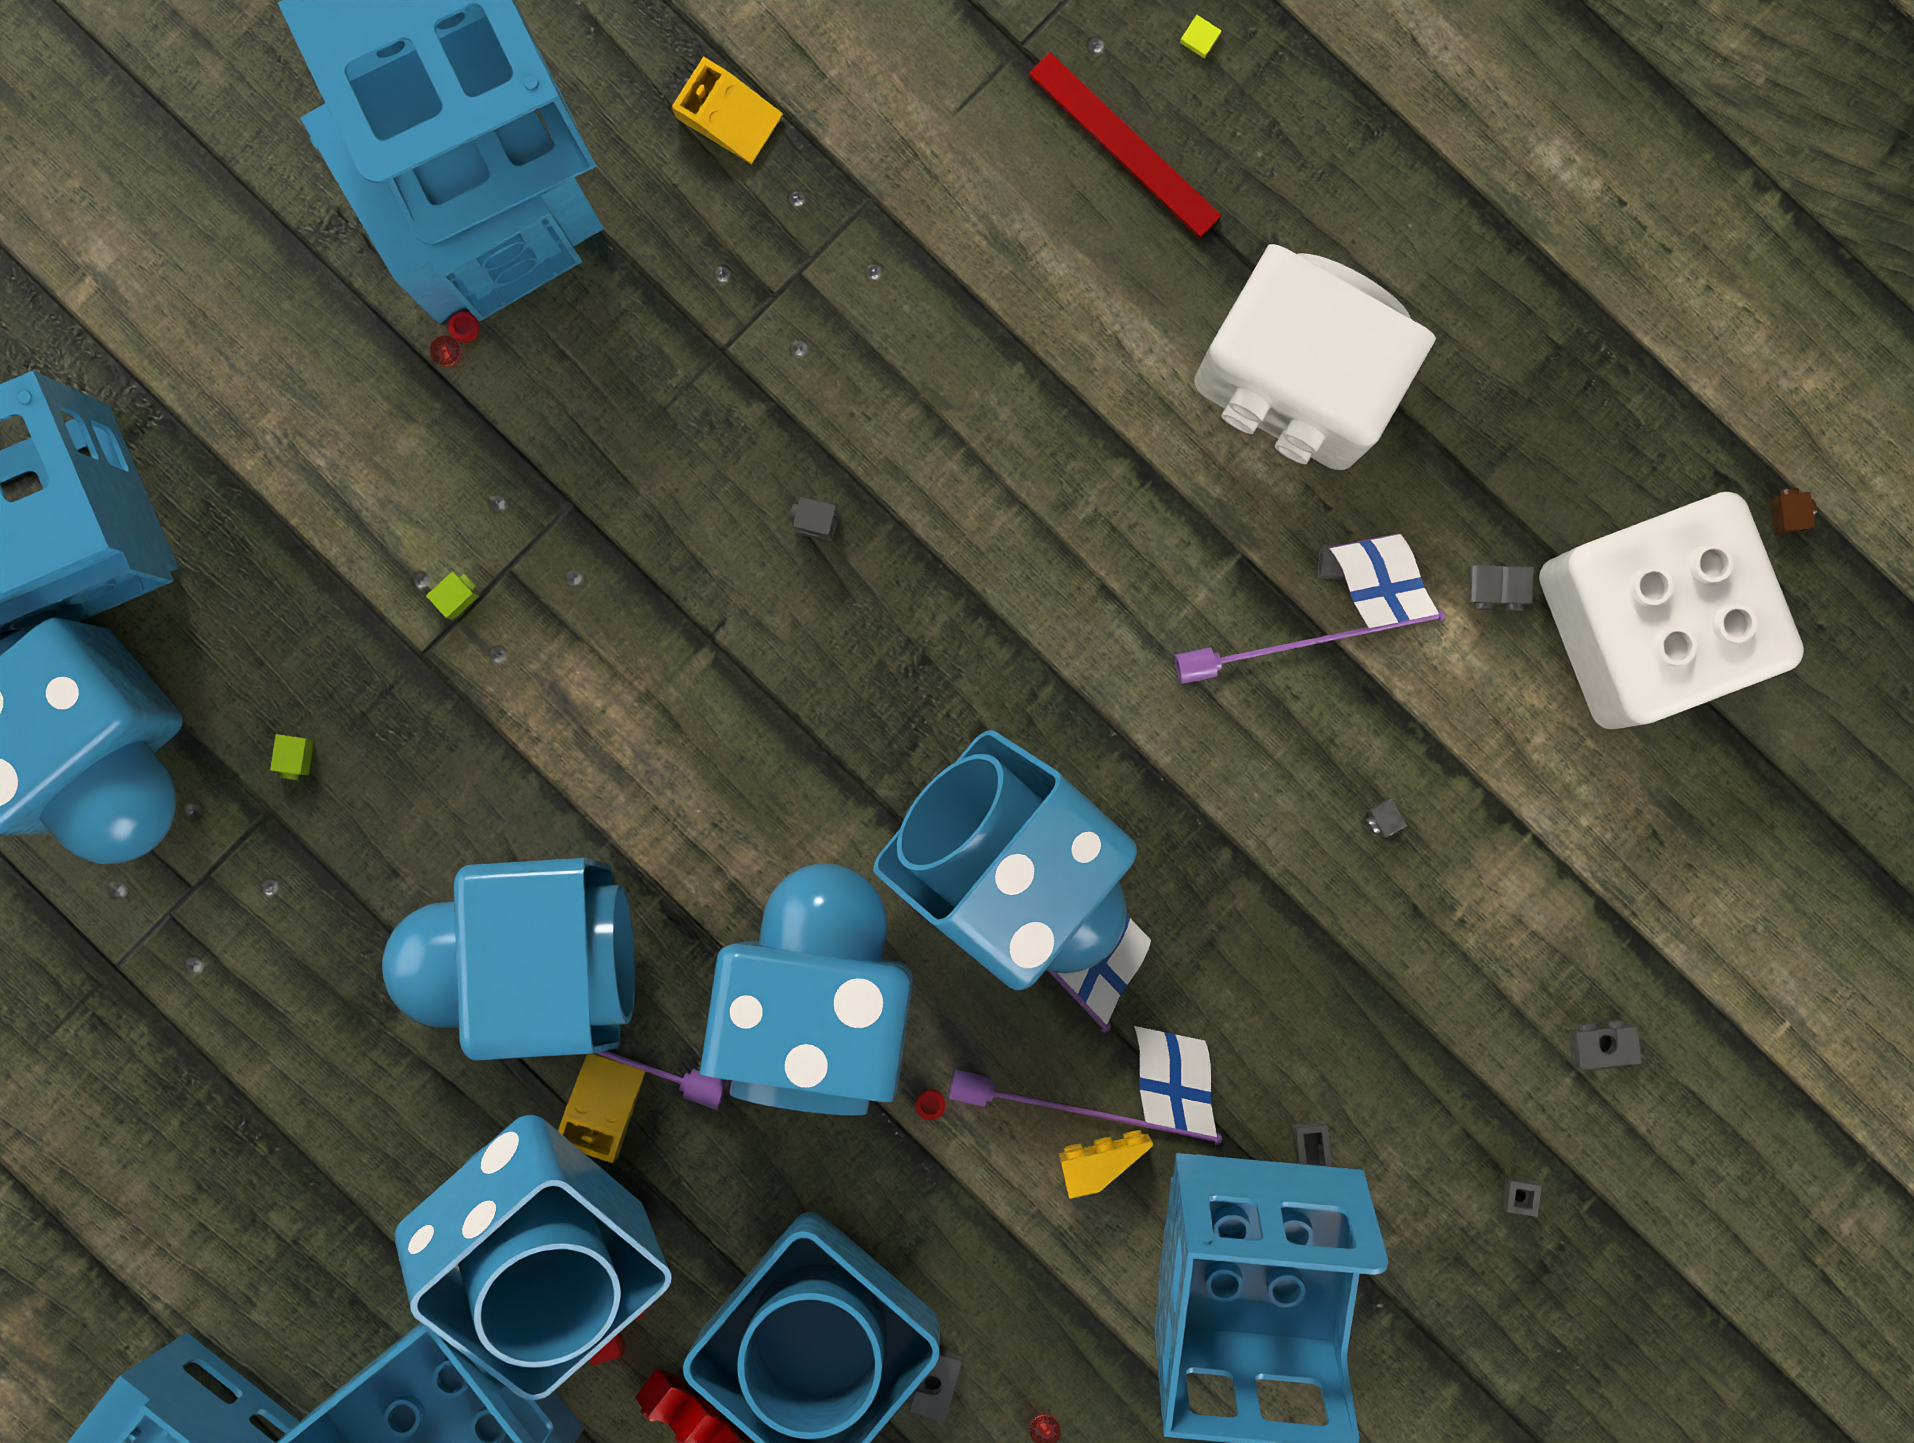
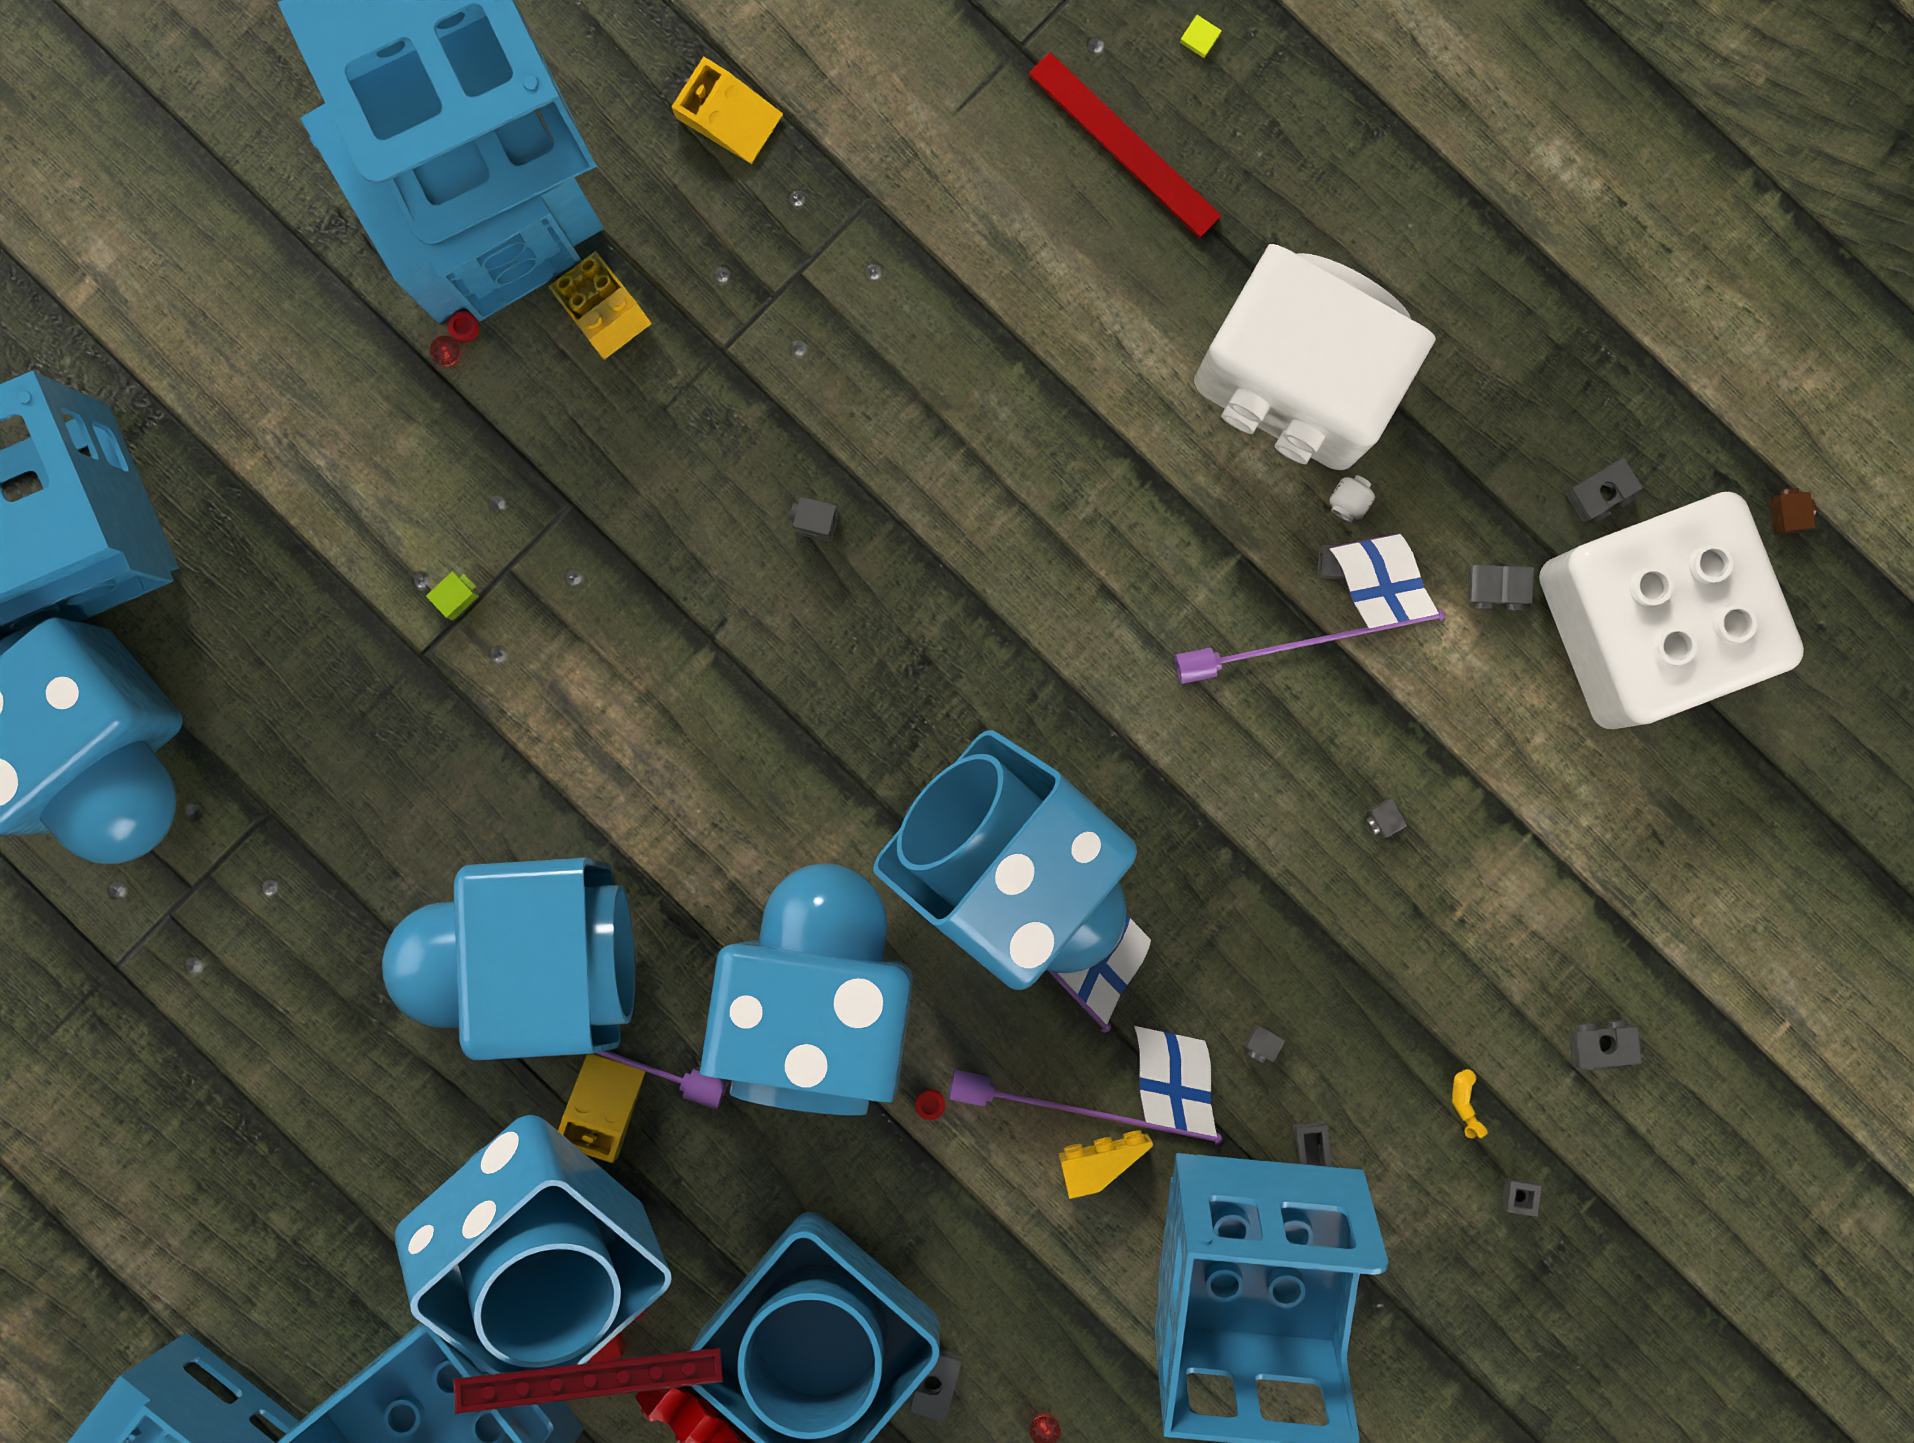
(292, 756): lime brick -> none
(587, 1380): none -> dark red tile
(600, 305): none -> yellow slope
(1263, 1044): none -> flat silver plate
(1352, 498): none -> white head
(1461, 1101): none -> yellow arm
(1617, 479): none -> dark grey brick

